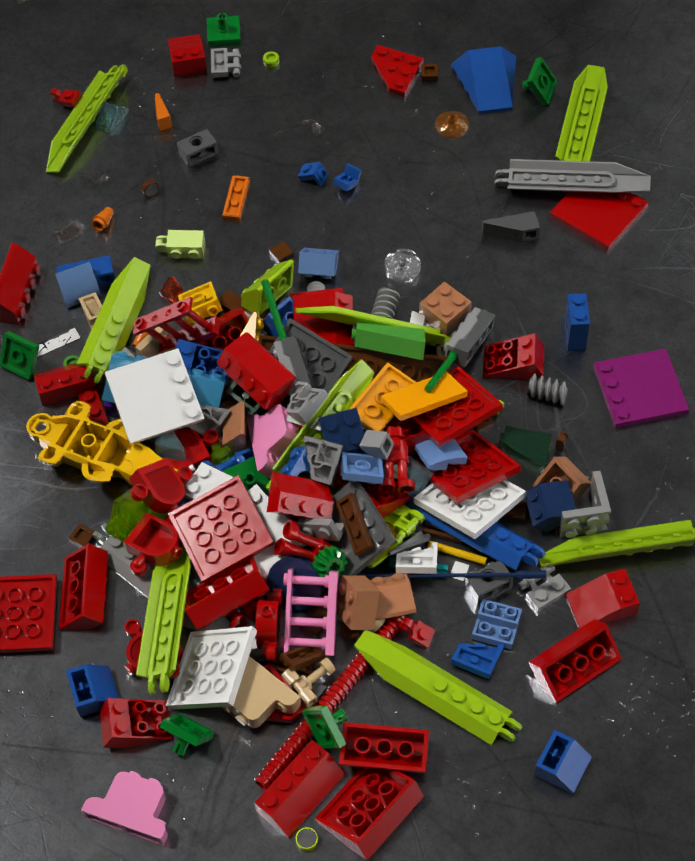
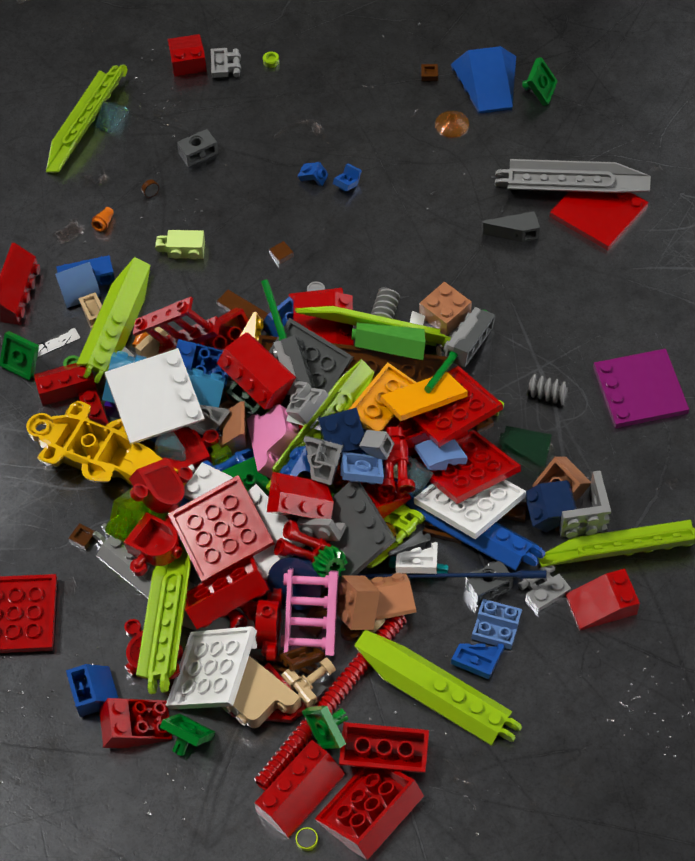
(67, 98): red plate -> none
(83, 589): red slope -> none
(131, 807): bright pink brick -> none
(162, 114): orange slope -> none
(171, 290): clear red tile -> none
(204, 301): yellow plate -> none
(223, 30): green tile -> none
(236, 198): orange tile -> none
(280, 281): lime slope -> none
(318, 262): medium blue slope -> none
(354, 524): reddish brown tile -> none
(396, 68): red plate -> none
(406, 273): clear plate -> none
(419, 632): red plate -> none
(459, 567): white sticker -> none
(460, 553): yellow bar -> none
(514, 358): red slope -> none
(561, 441): reddish brown tile -> none
(562, 762): blue slope -> none
(575, 660): red slope -> none
(576, 322): blue brick -> none
(583, 115): lime hinge -> none

